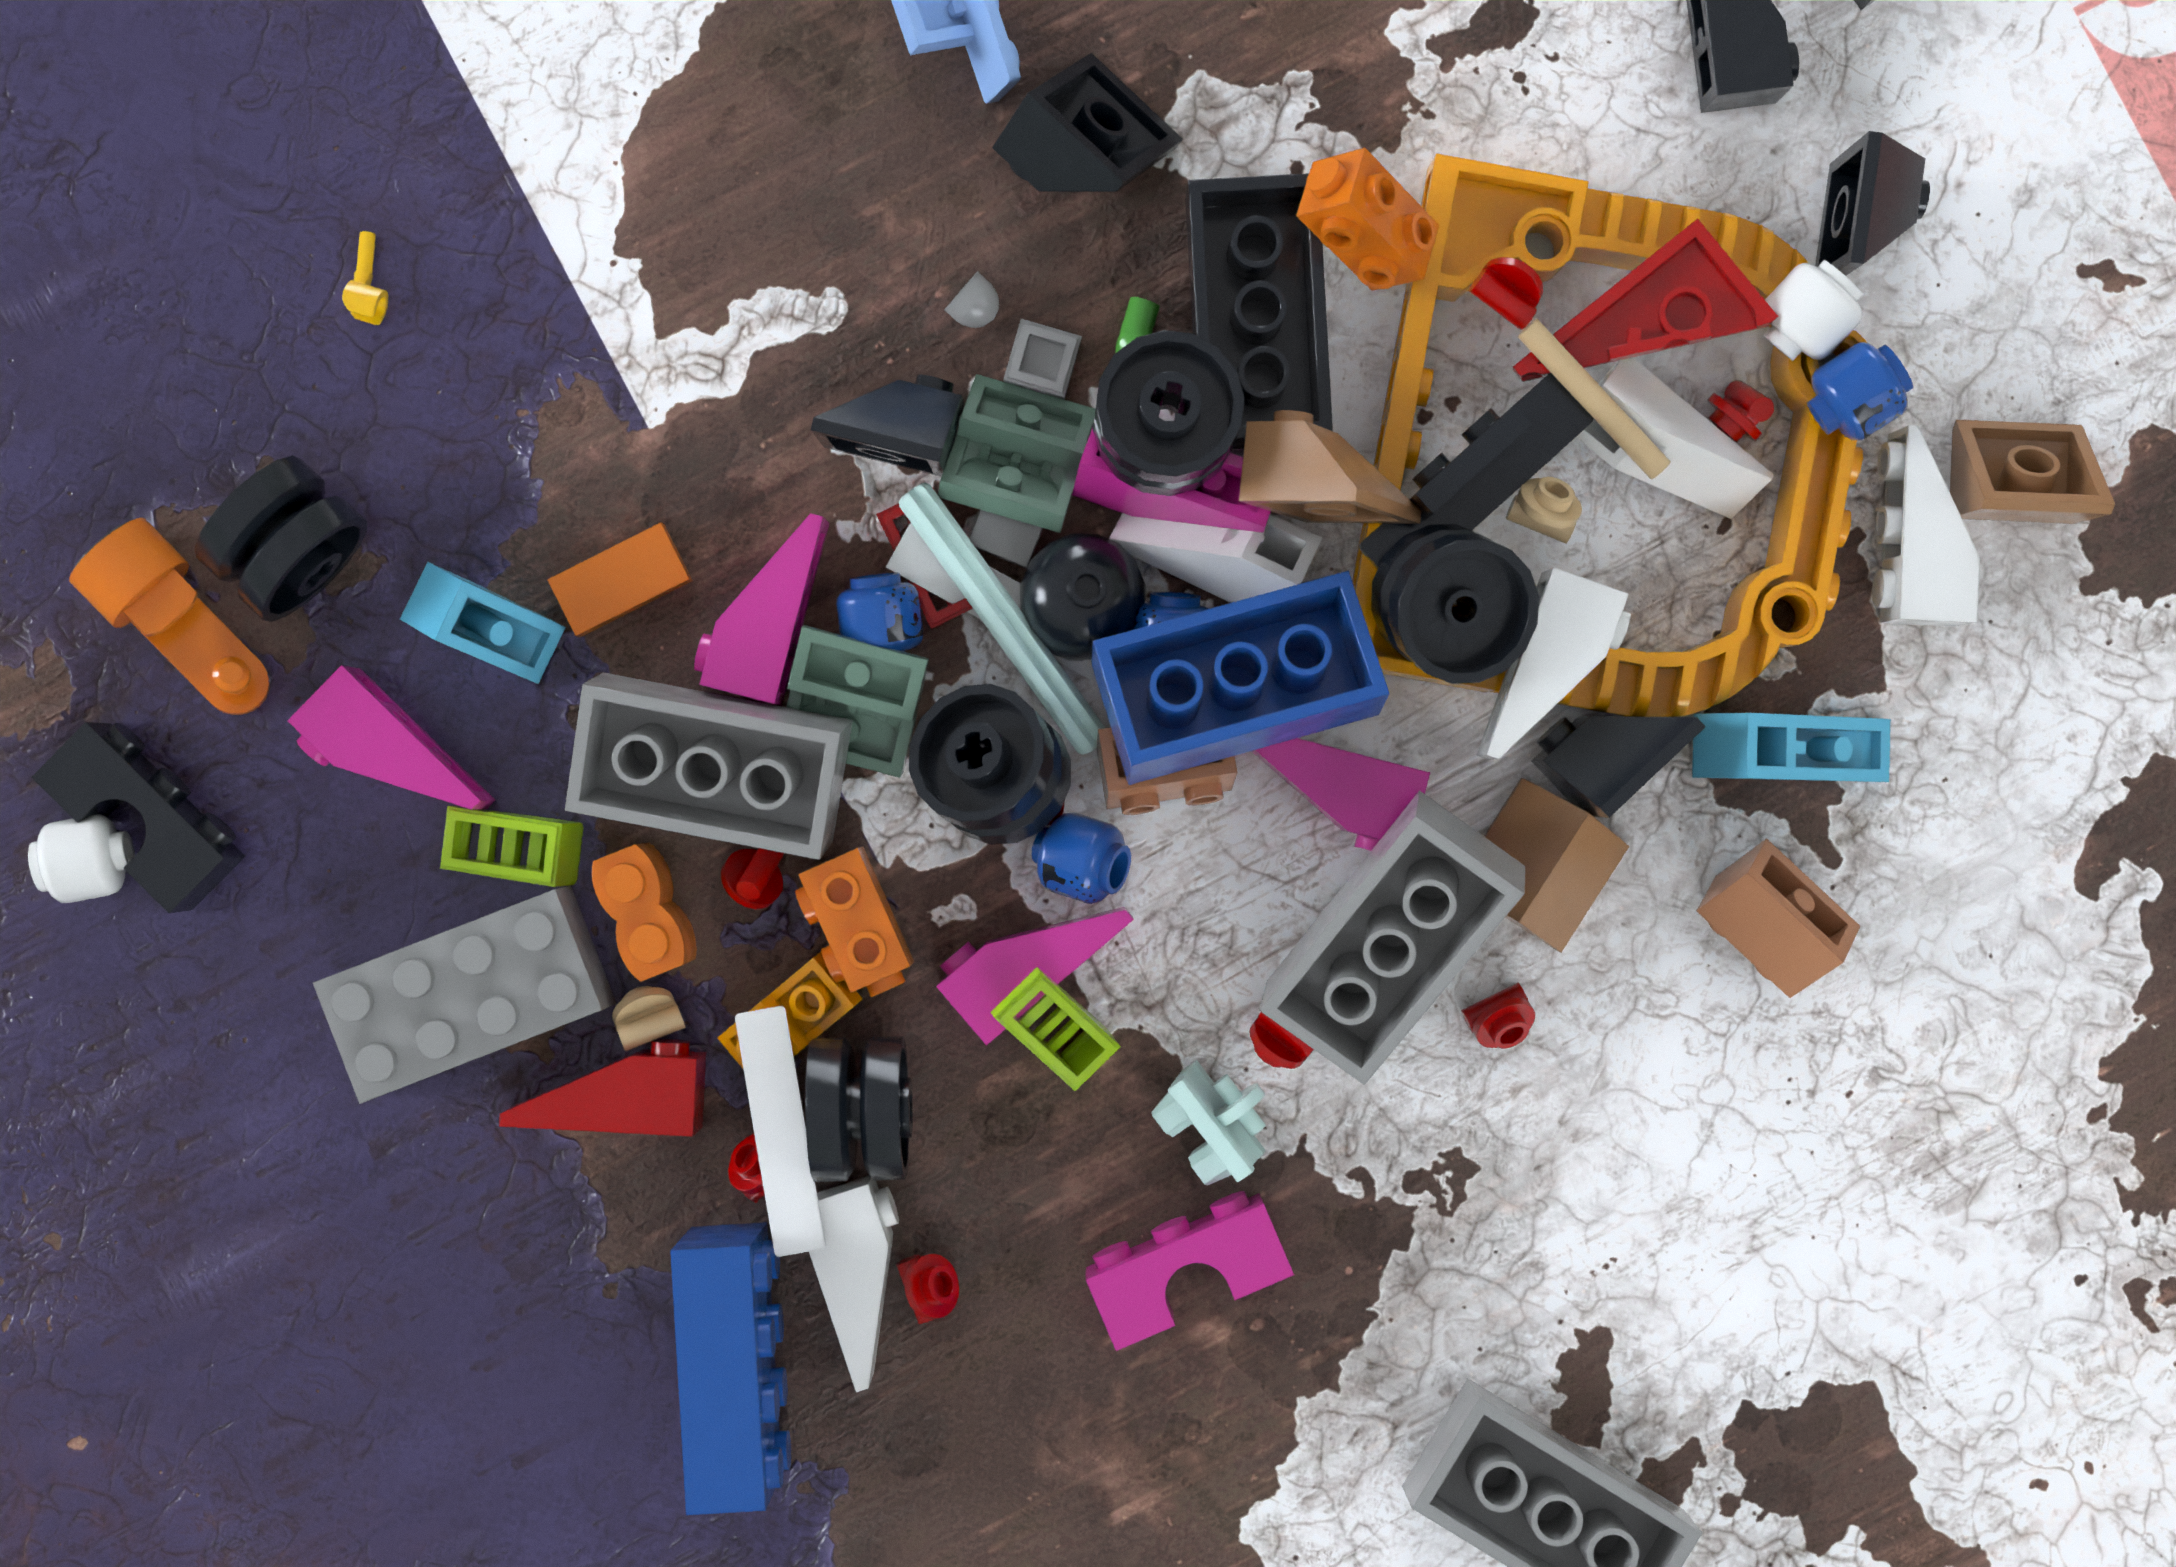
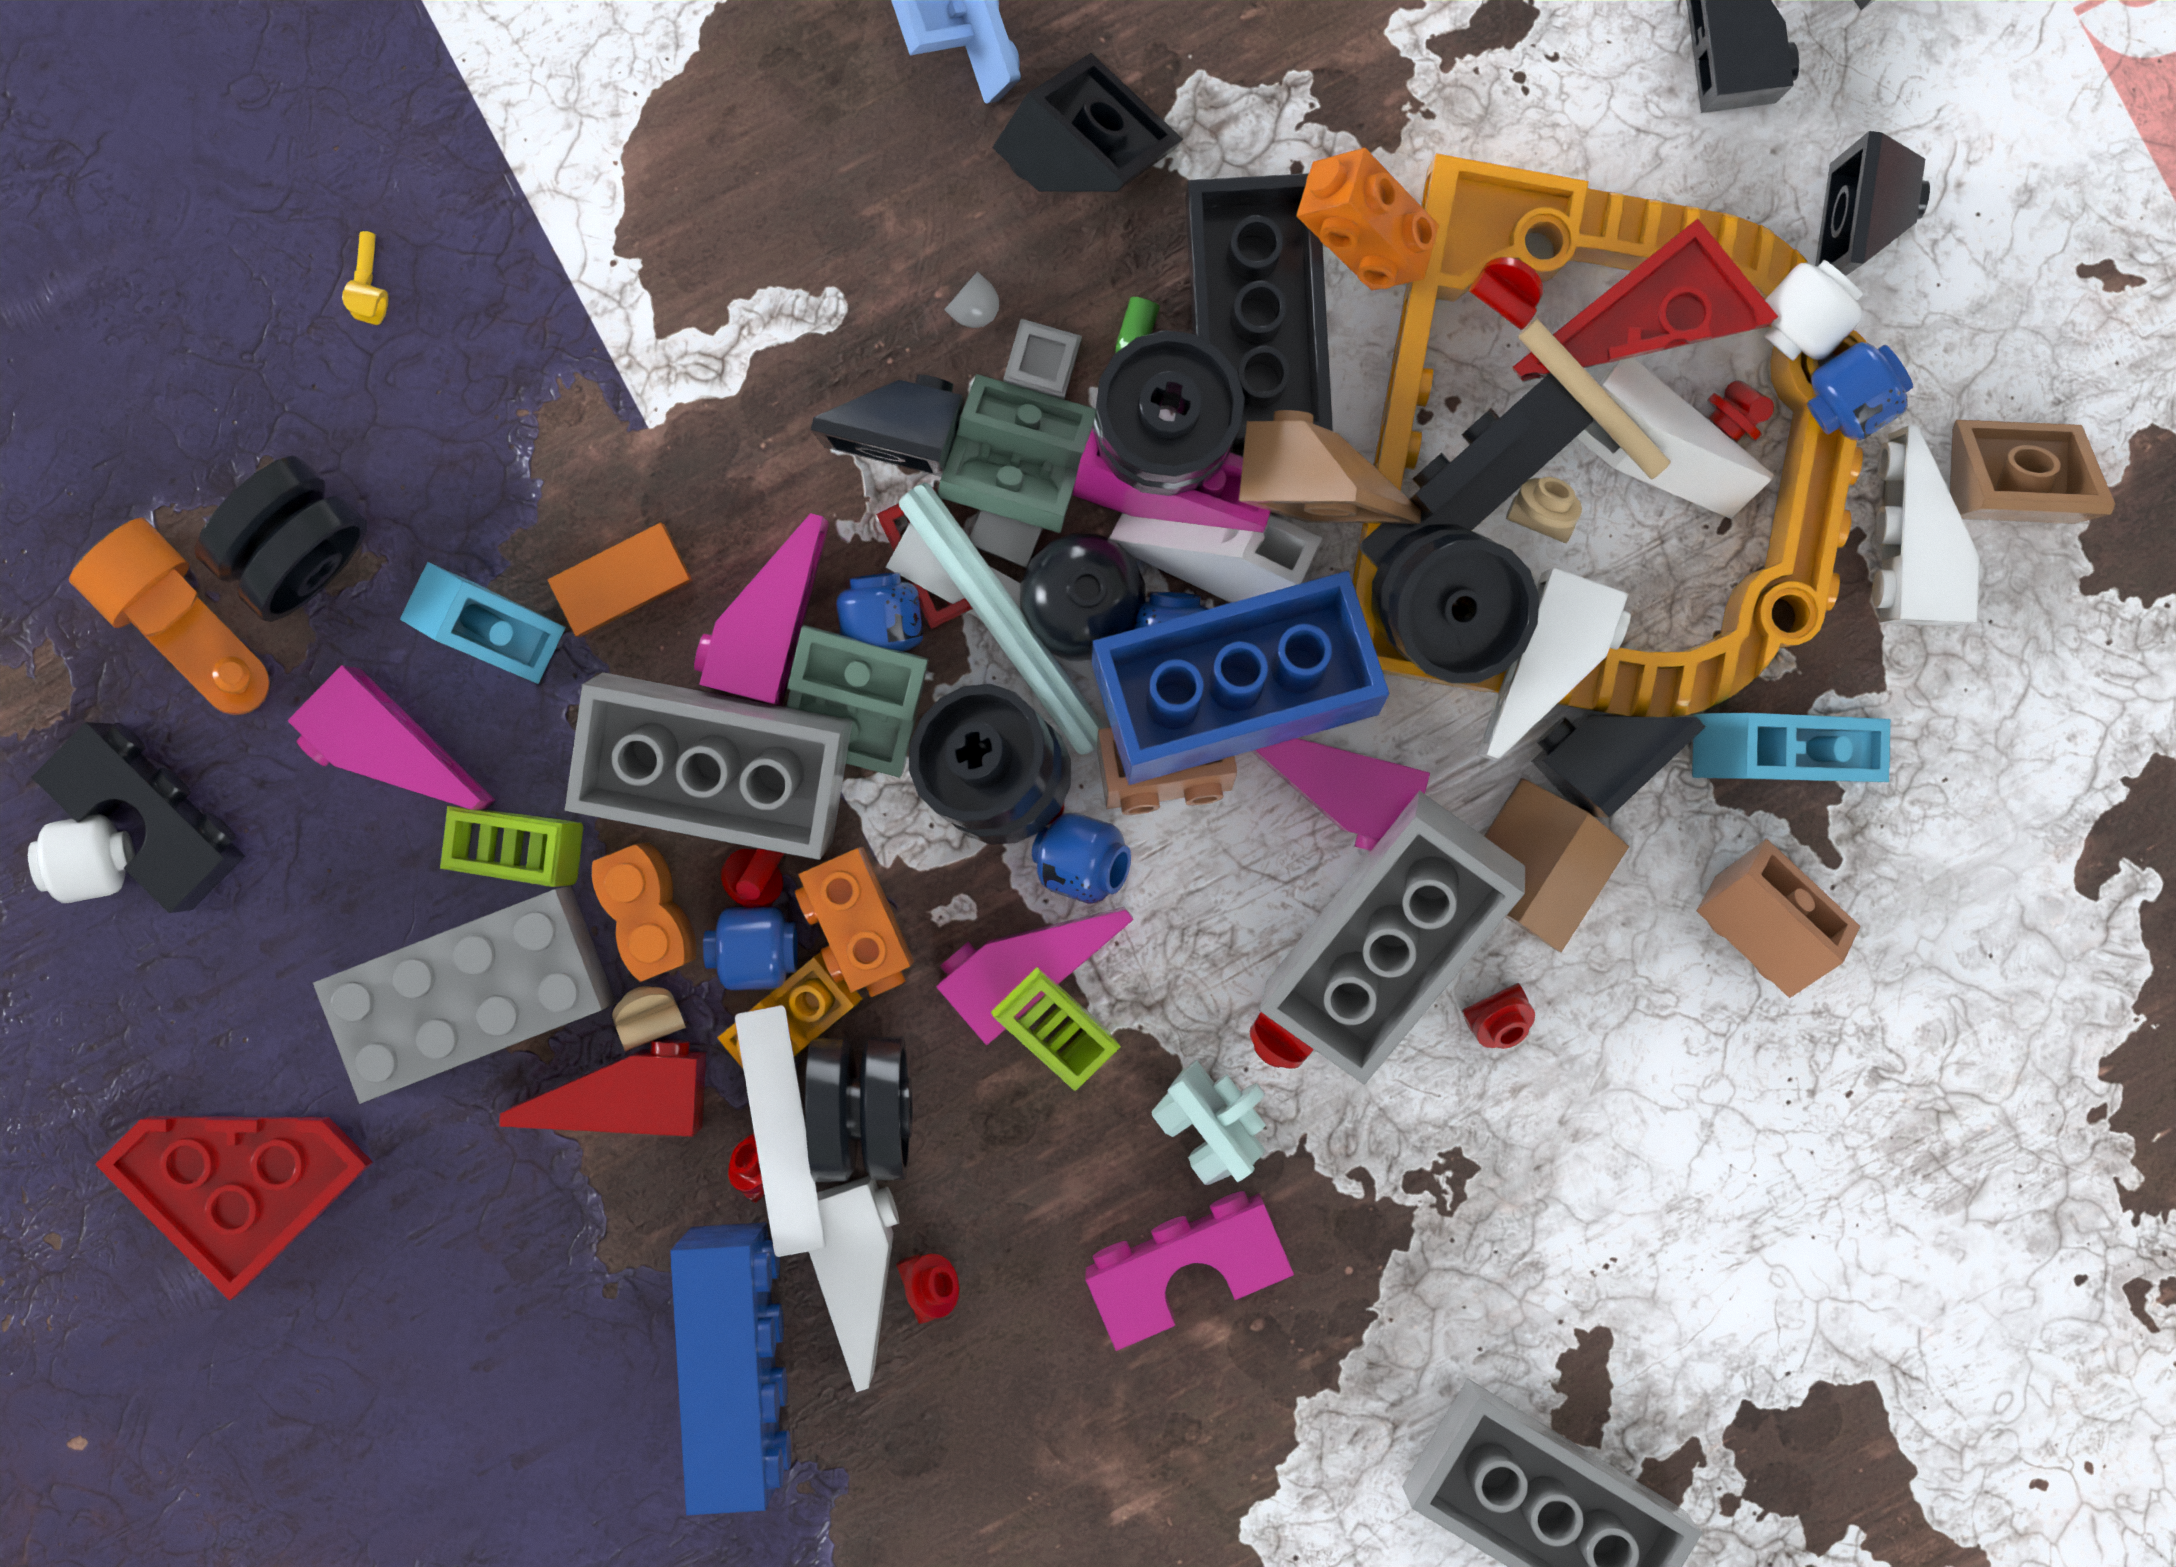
(233, 1185): none -> red plate
(752, 948): none -> blue head

